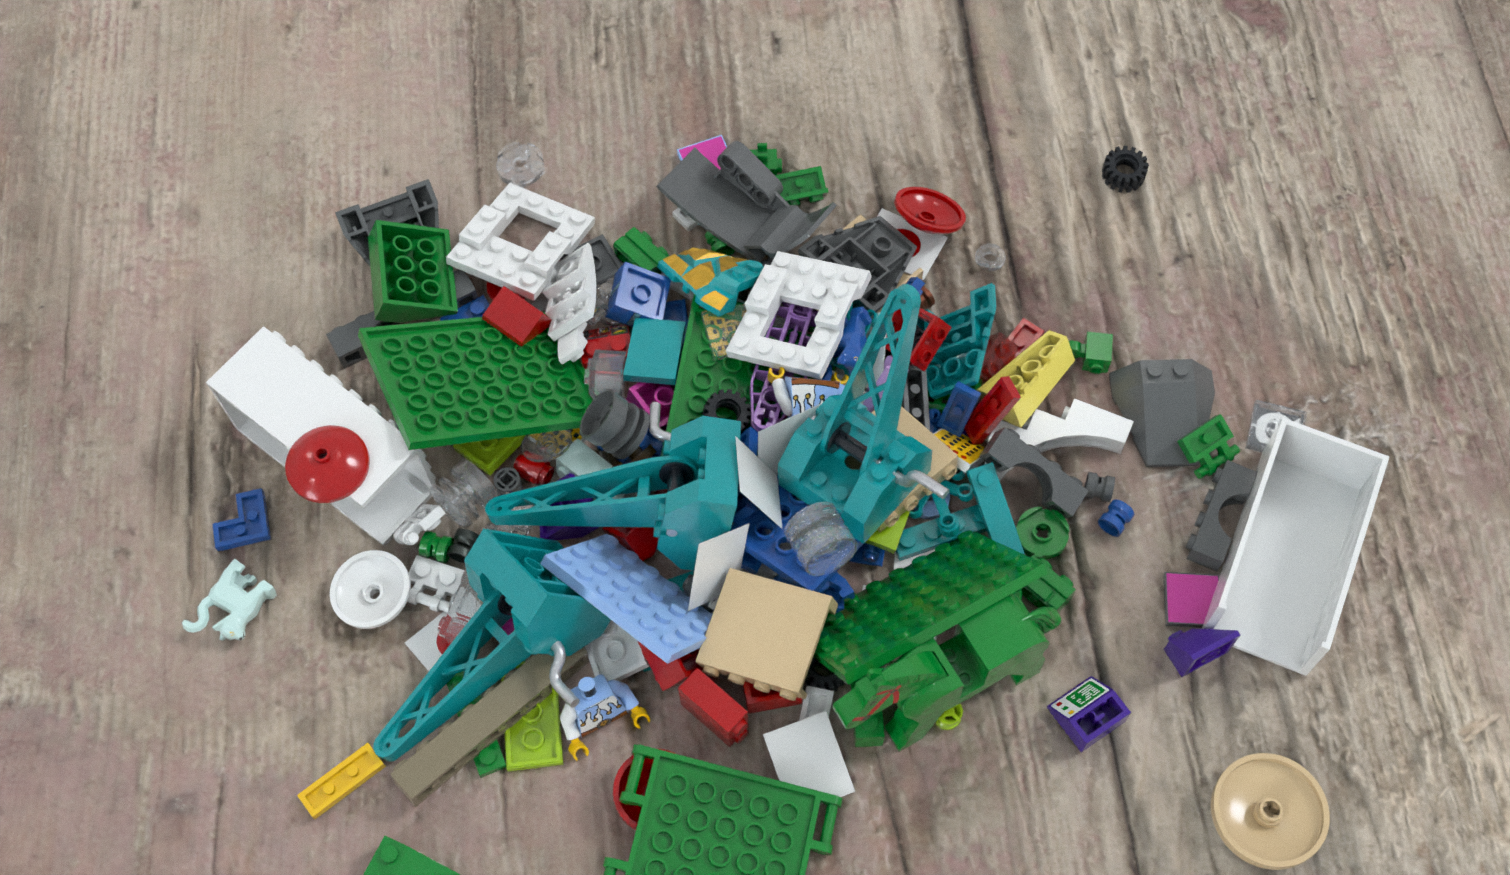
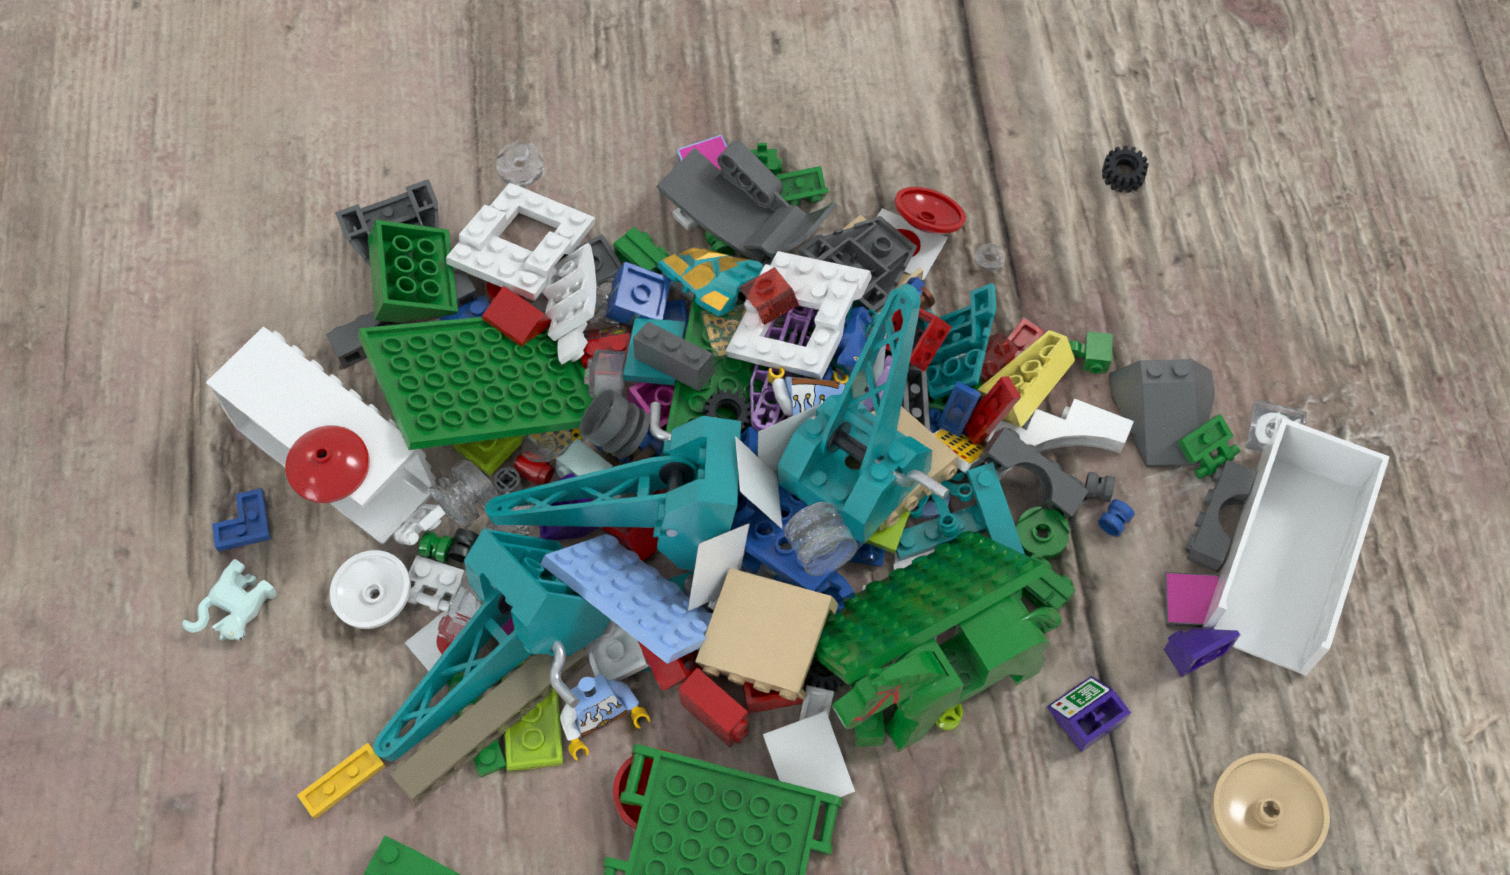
(673, 356): none -> dark grey brick
(770, 295): none -> clear red piece

